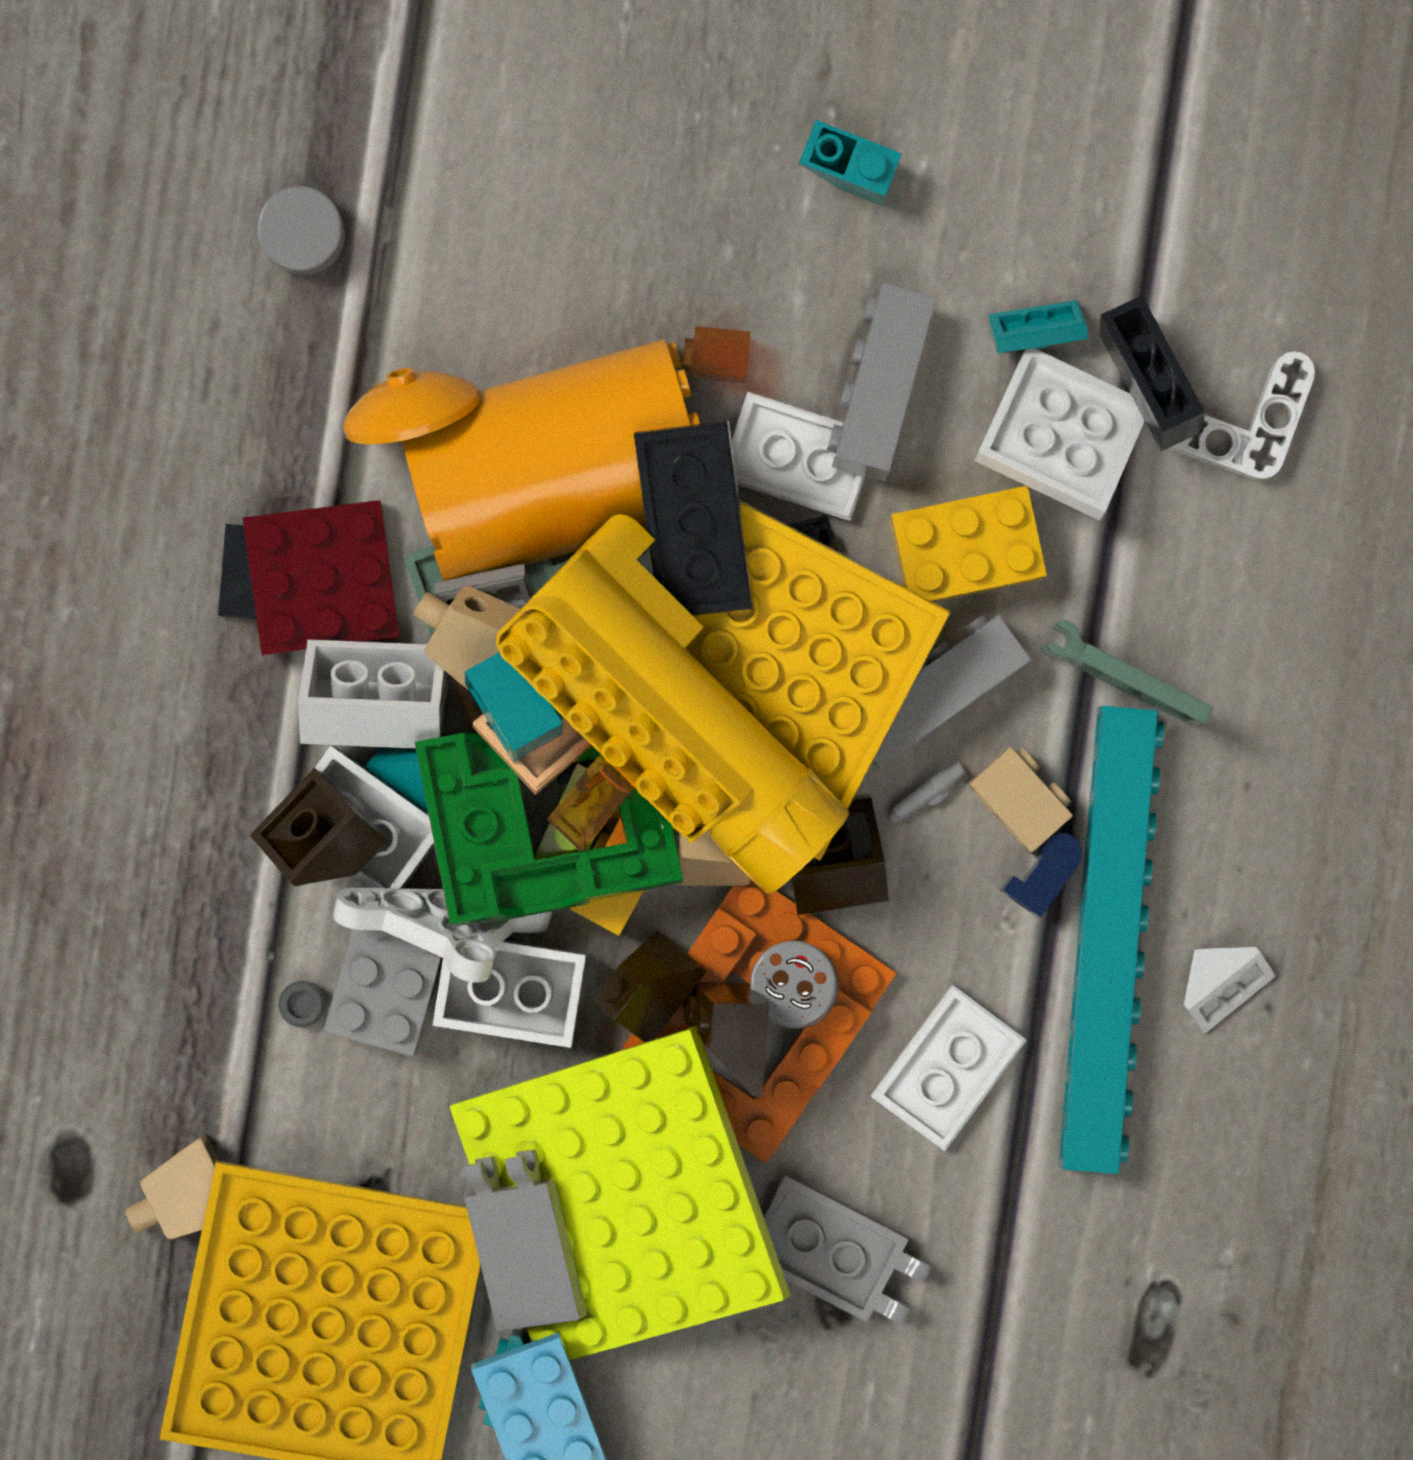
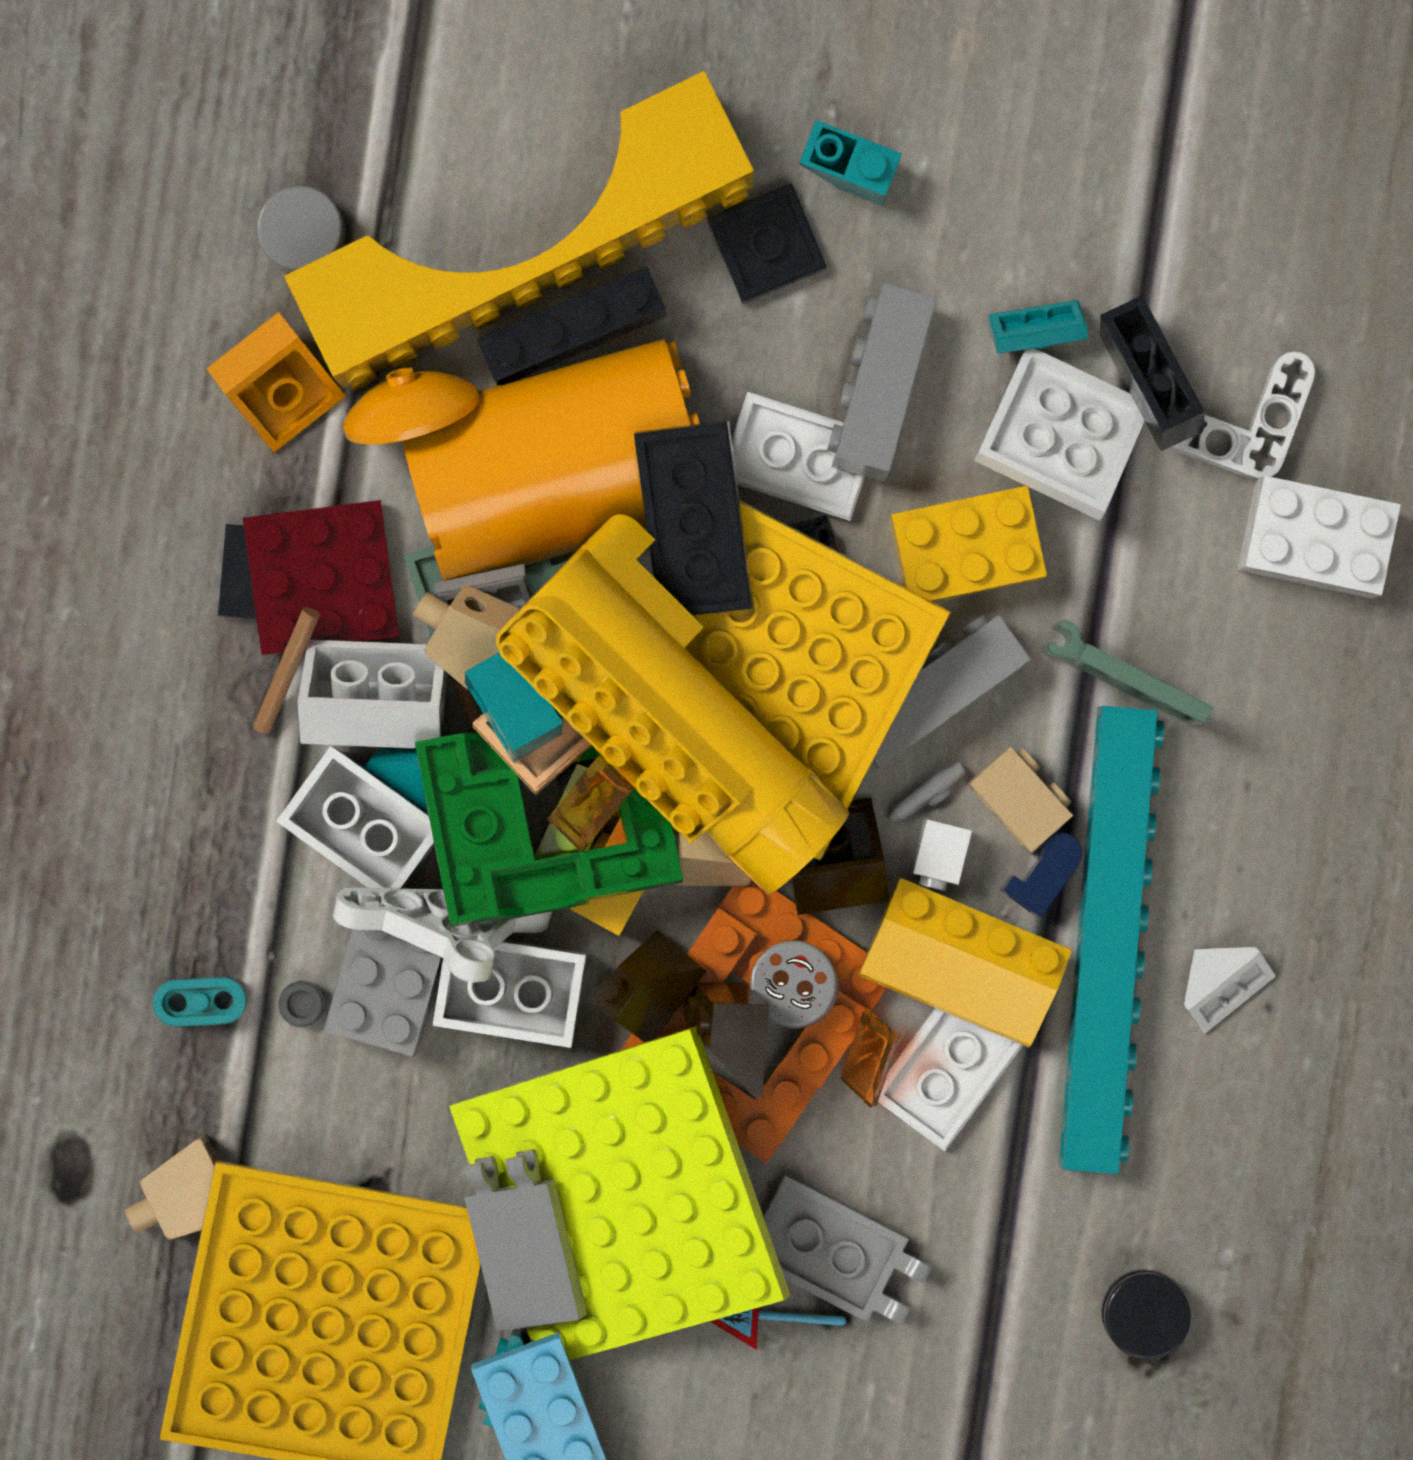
(201, 1001): none -> teal plate
(275, 382): none -> light orange slope
(286, 670): none -> medium nougat bar
(317, 834): dark brown slope -> none
(572, 327): none -> black brick
(669, 169): none -> yellow arch
(717, 354): clear orange brick -> none
(745, 1324): none -> medium azure piece
(766, 243): none -> black tile
(870, 1058): none -> clear orange slope
(940, 854): none -> white brick
(965, 962): none -> yellow slope
(1146, 1314): none -> black head
(1318, 537): none -> white brick

